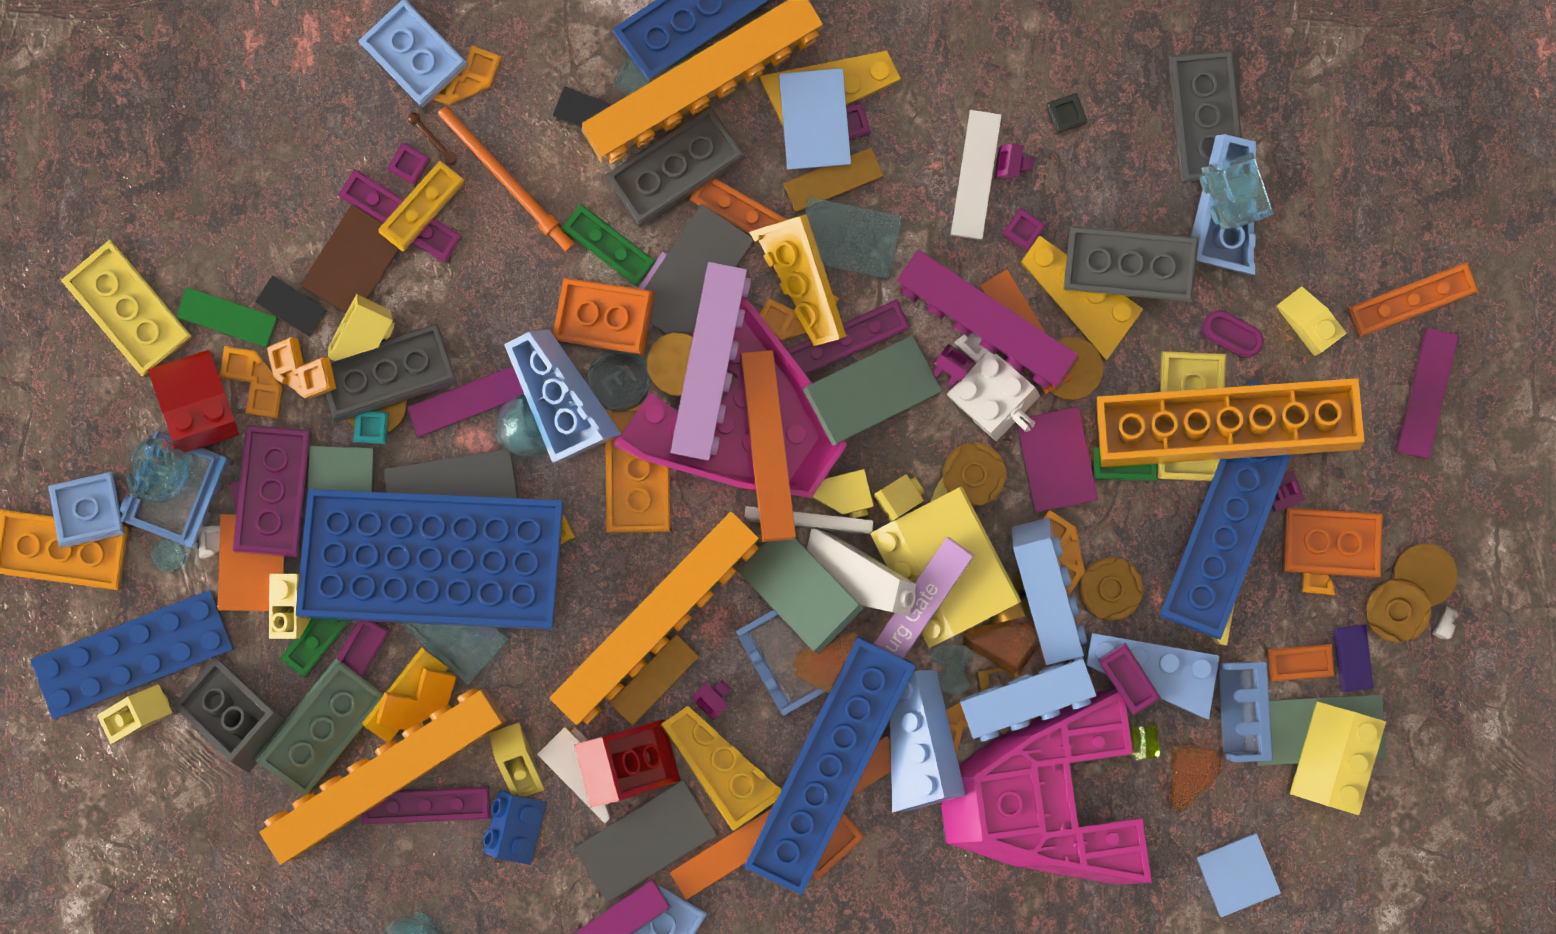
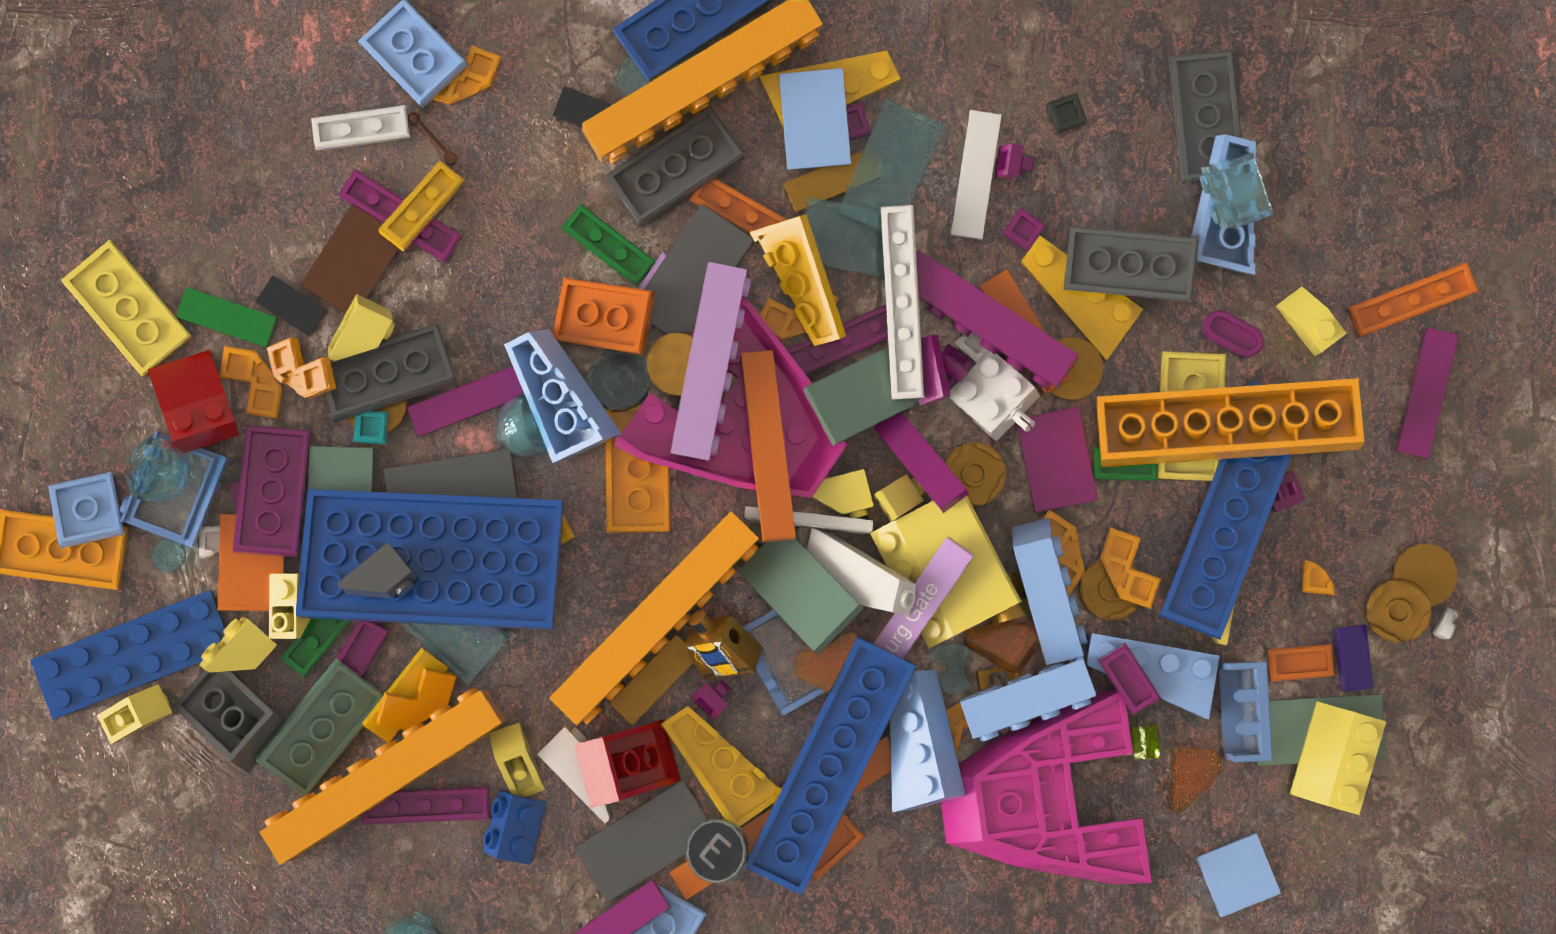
(239, 649): none -> light yellow slope
(360, 128): none -> white tile
(380, 576): none -> dark grey slope
(408, 164): magenta tile -> none
(547, 223): orange bar -> none
(717, 851): none -> black tile
(721, 646): none -> pearl gold torso
(889, 164): none -> clear light blue tile
(902, 302): none -> white tile
(921, 461): none -> magenta tile
(934, 373): none -> magenta tile
(1117, 560): none -> light orange tile
(1332, 542): orange tile -> none

